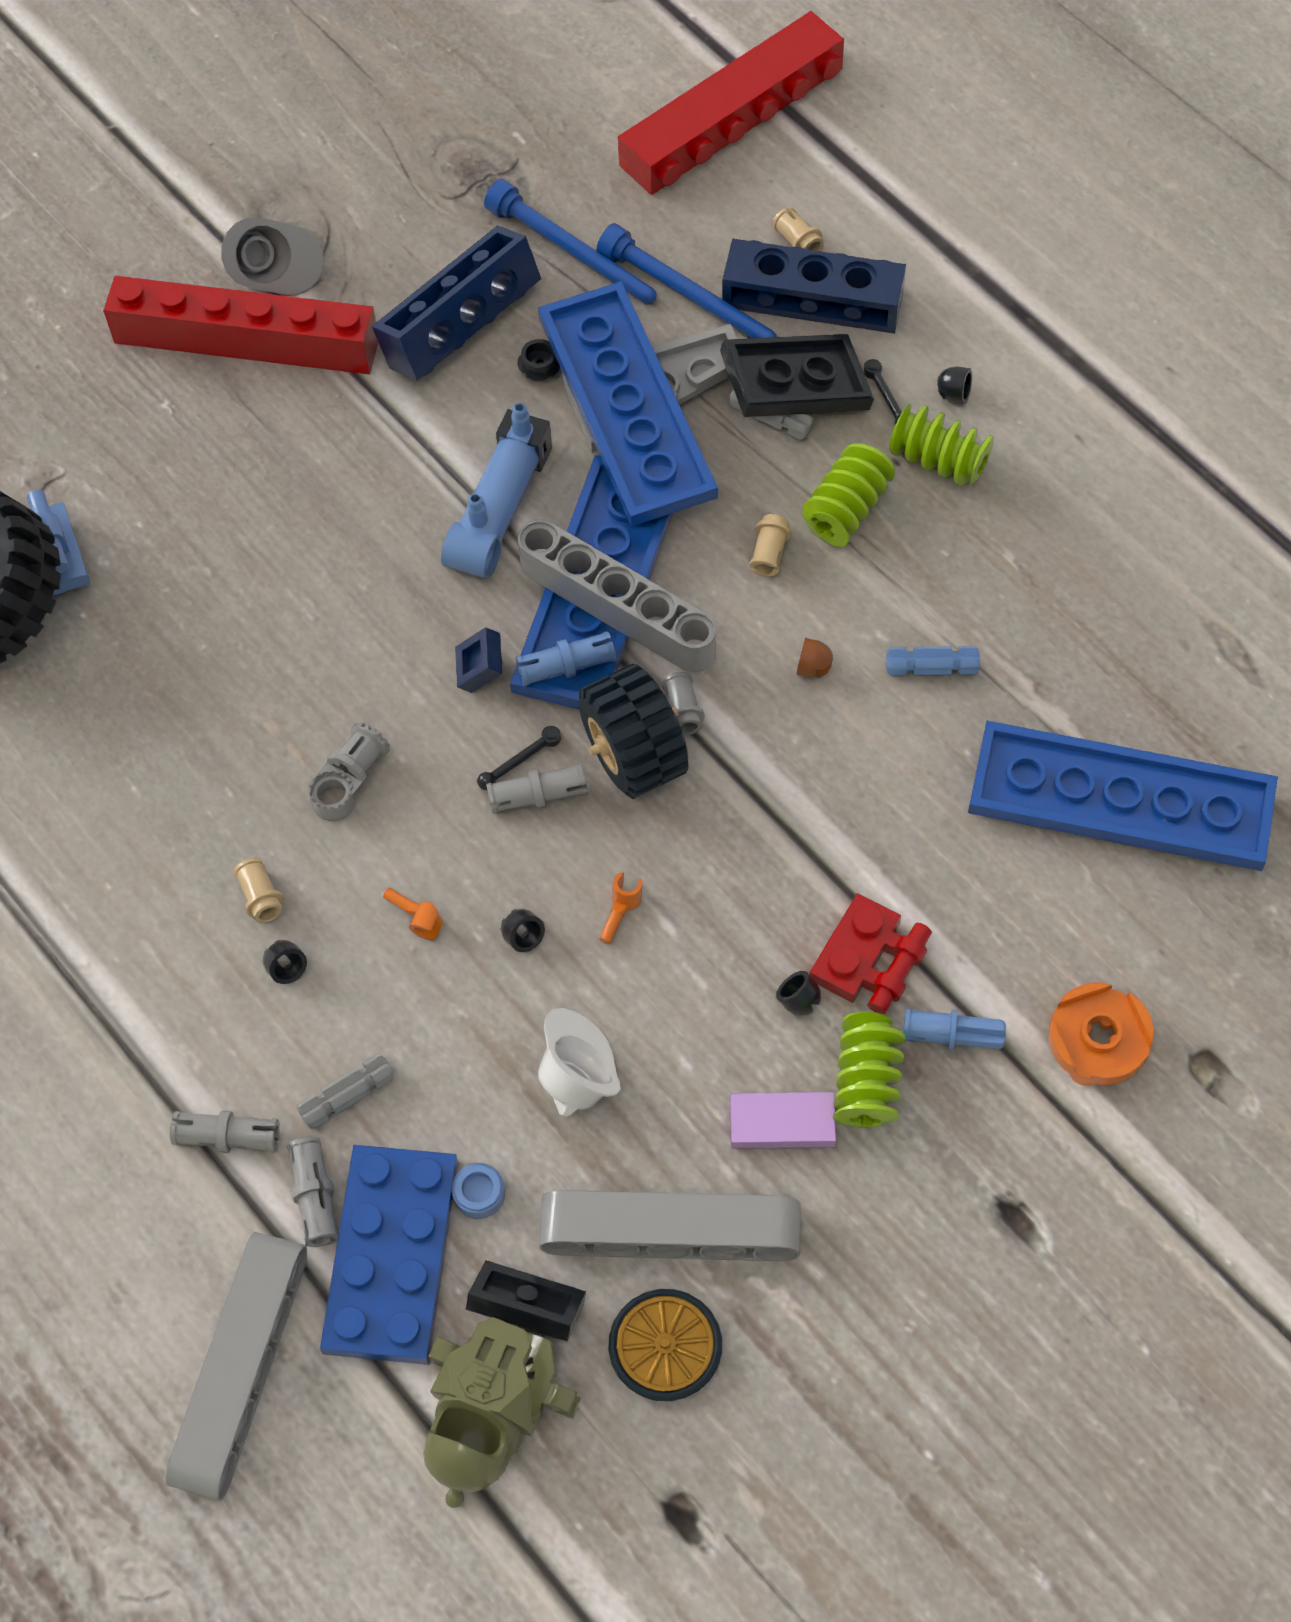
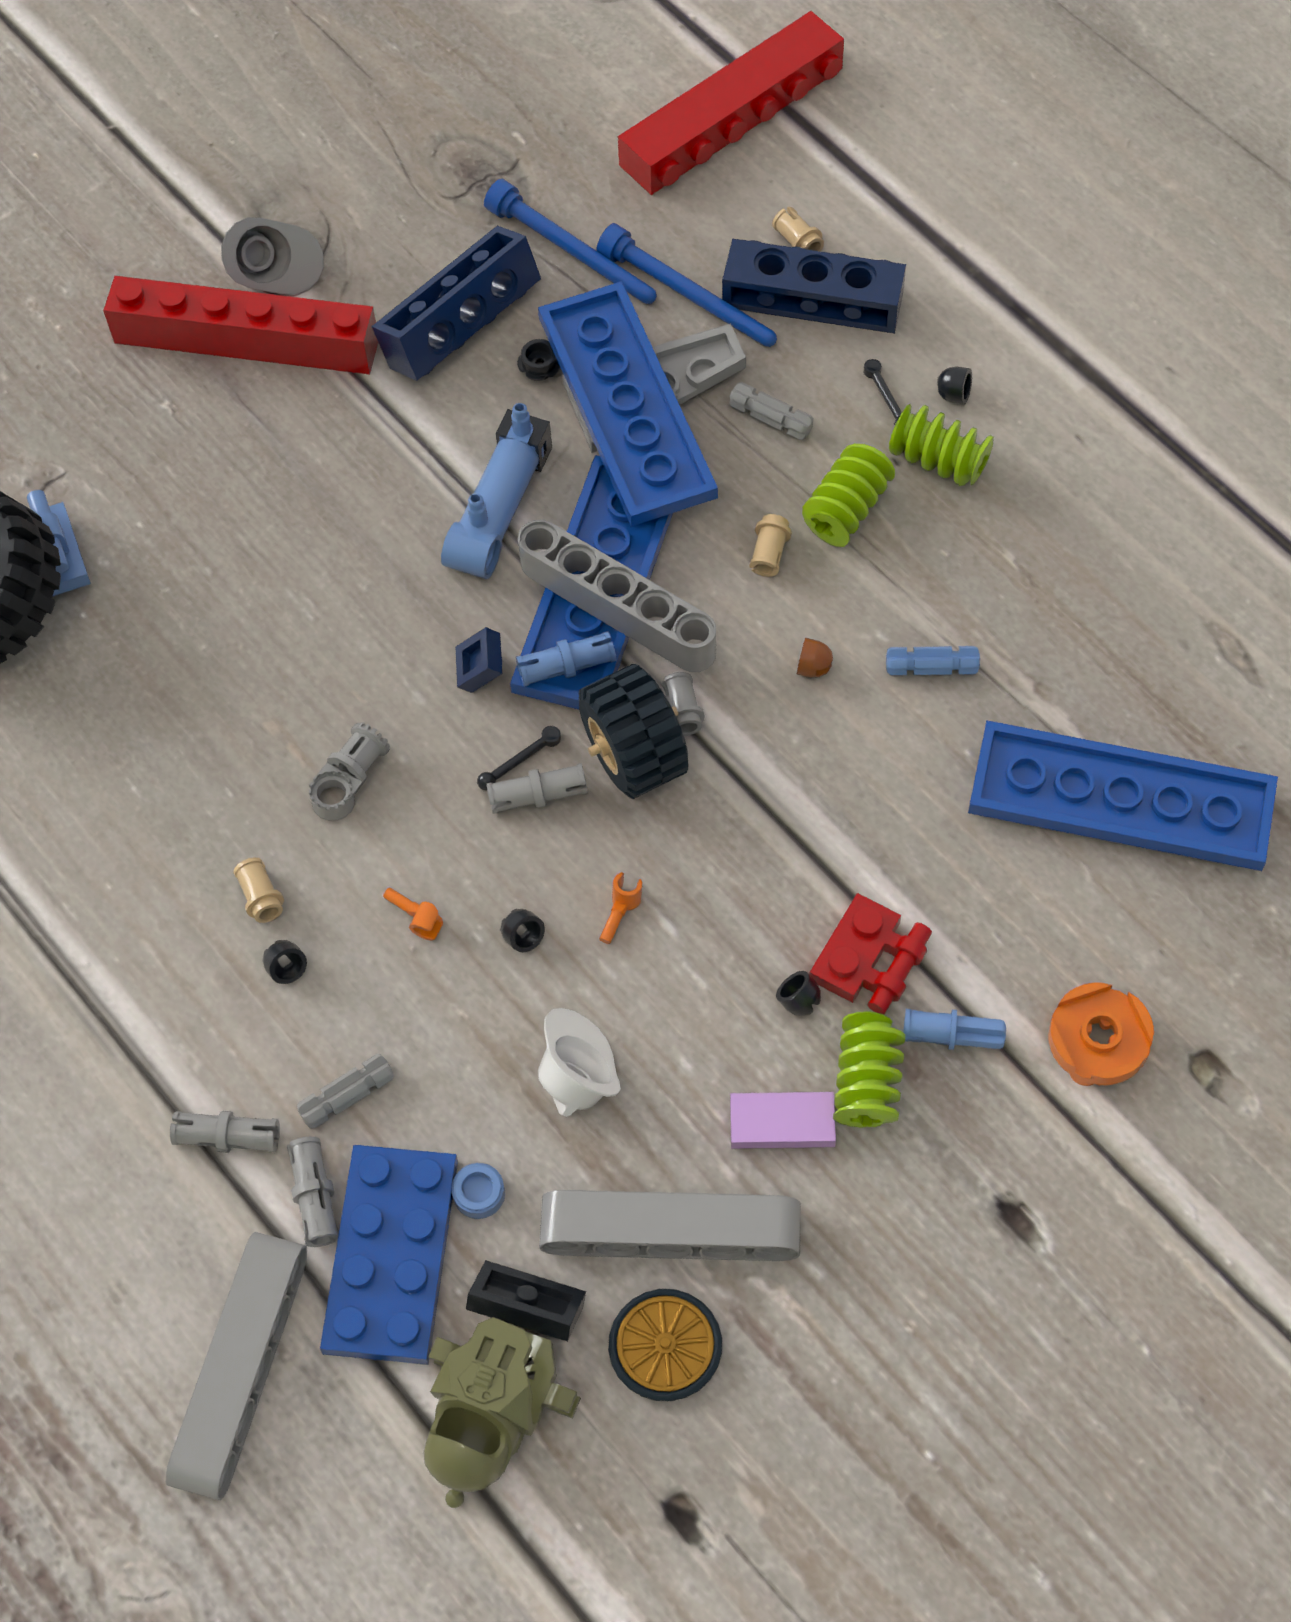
(796, 375): black tile -> none

